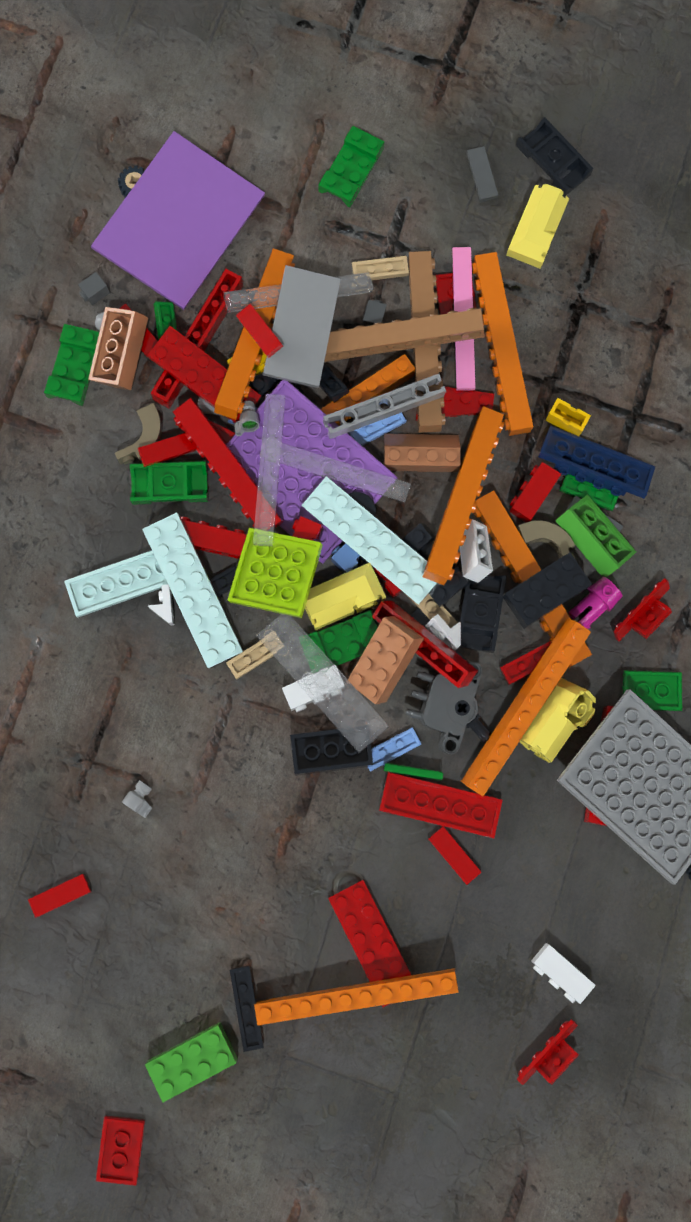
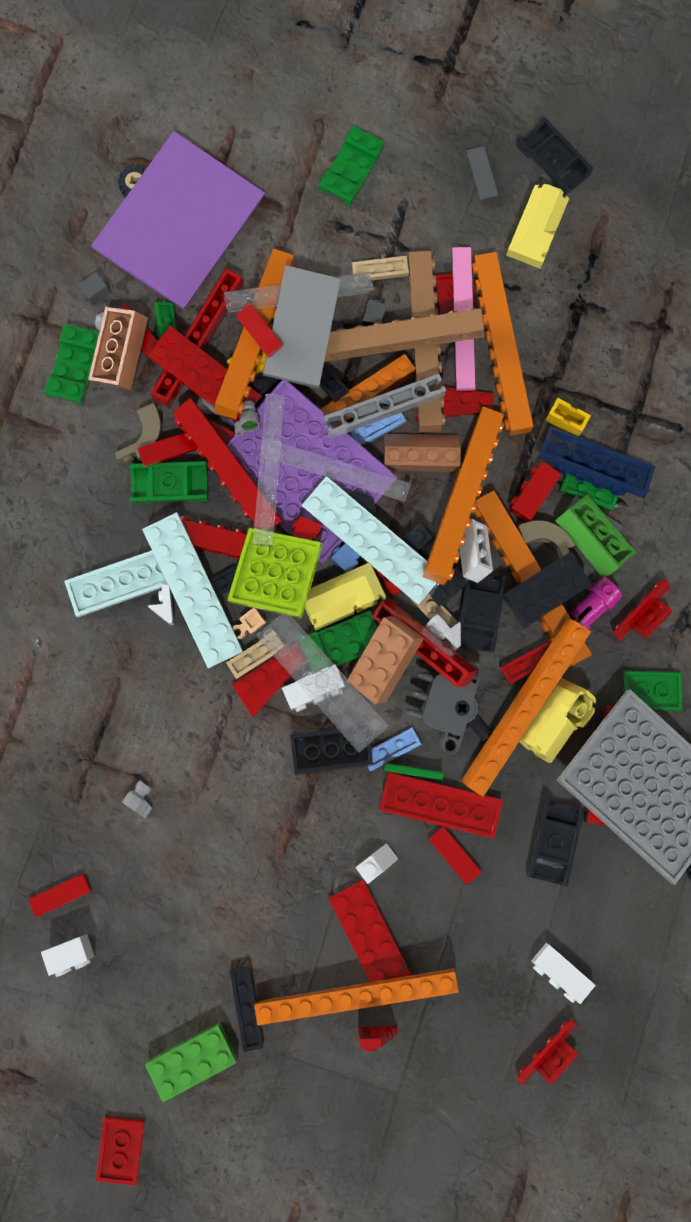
(68, 954): none -> white brick
(250, 622): none -> light nougat plate
(261, 684): none -> red wing
(375, 1036): none -> red wing
(376, 863): none -> white slope
(555, 842): none -> black piece

